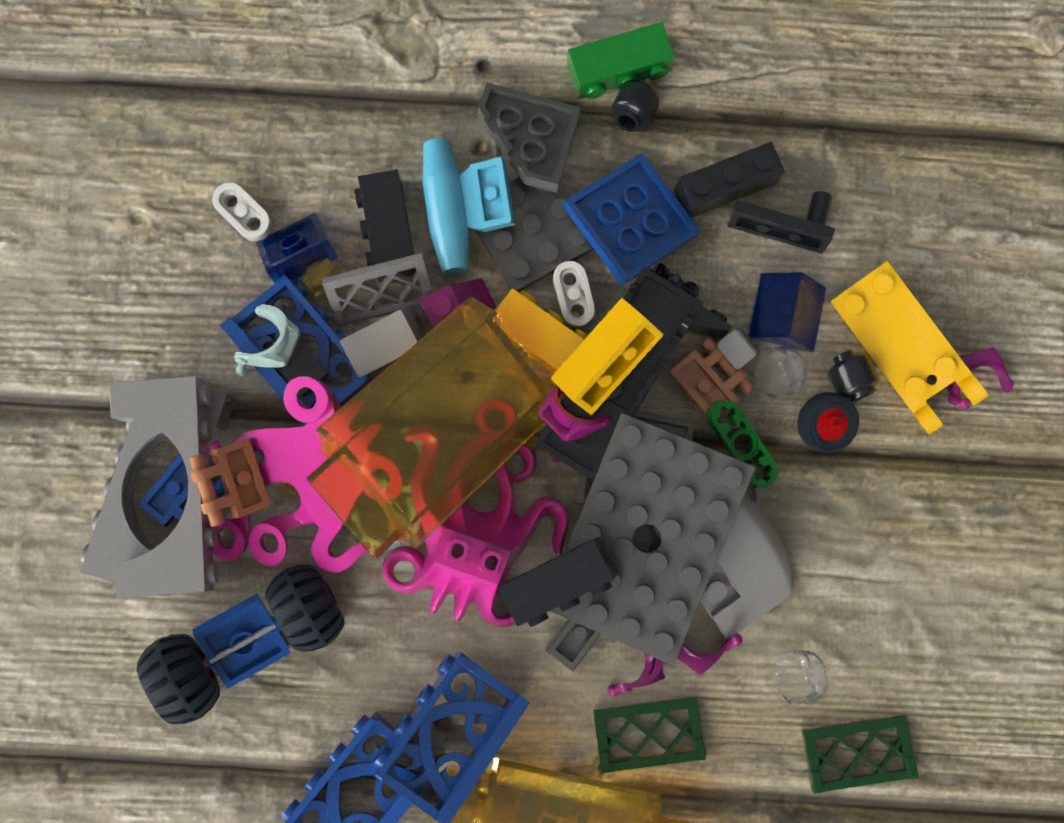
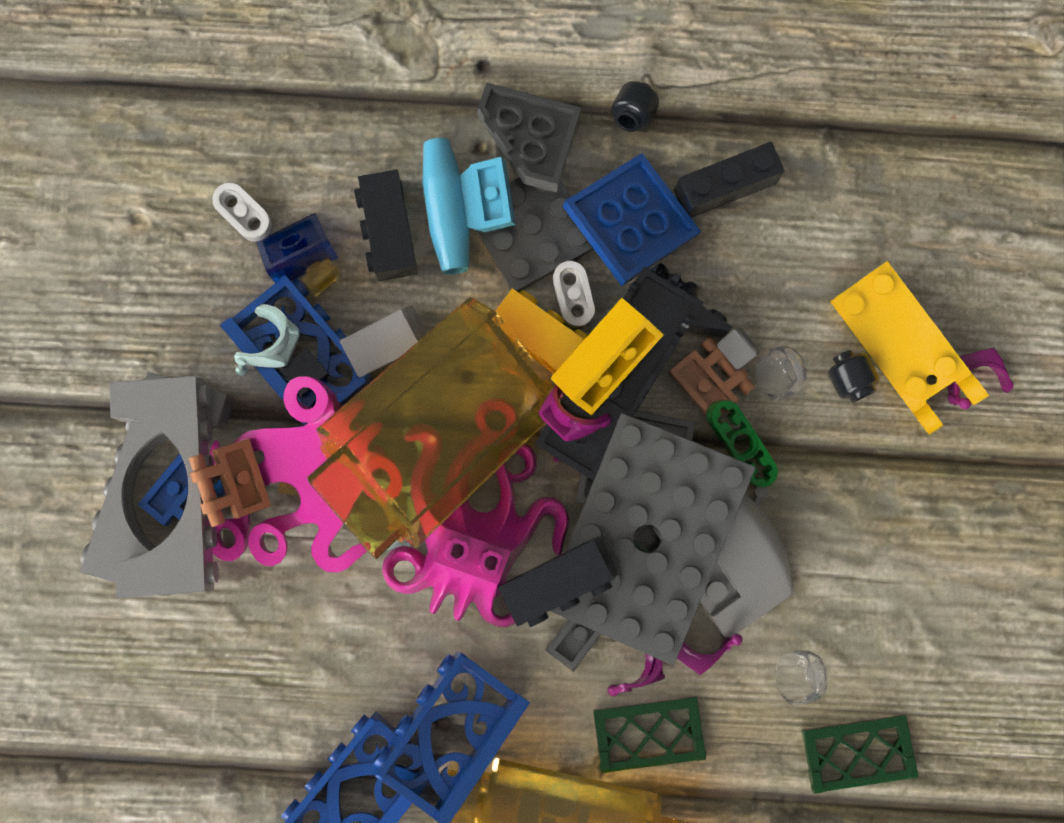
(238, 644): black plate -> none
(358, 277): light grey window -> none
(446, 300): magenta slope -> none
(619, 60): green brick -> none
(787, 310): clear blue slope -> none
(788, 229): black piece -> none
(828, 422): black wheel -> none

